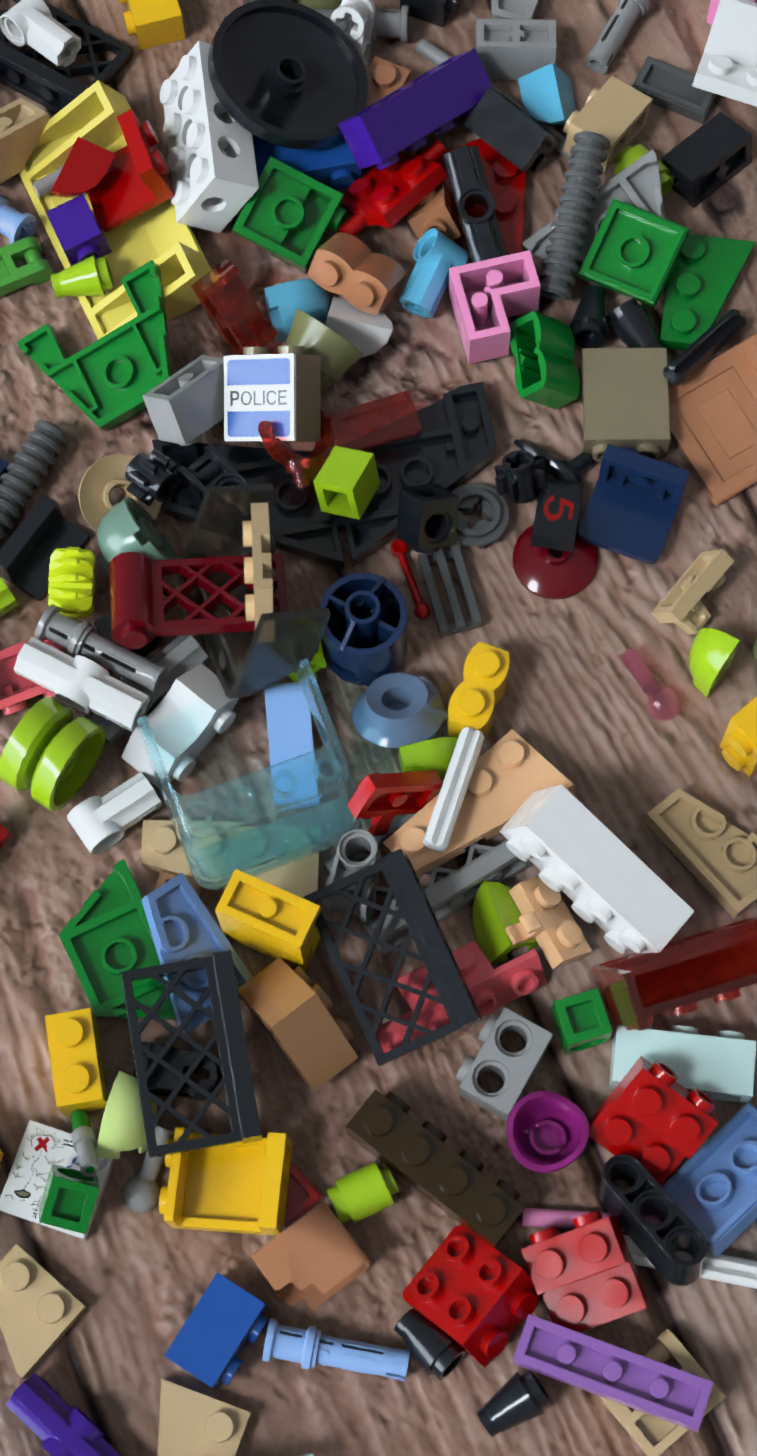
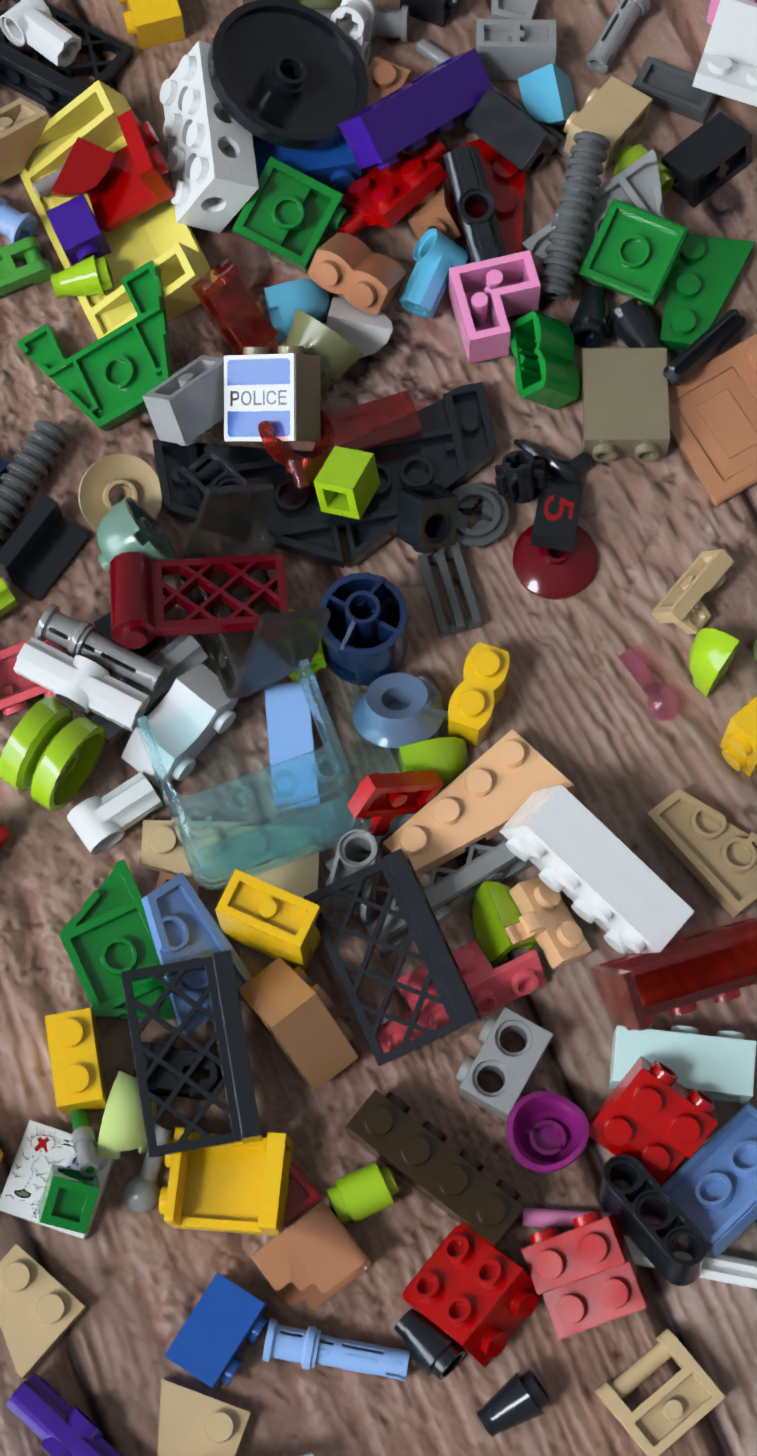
(72, 581): neon yellow gear -> none
(151, 477): black gear -> none
(259, 566): tan wing -> none
(399, 550): red hinge -> none
(453, 789): white axle -> none
(581, 1021): green brick -> none
(613, 1373): medium lavender plate -> none
(633, 504): dark blue bracket -> none

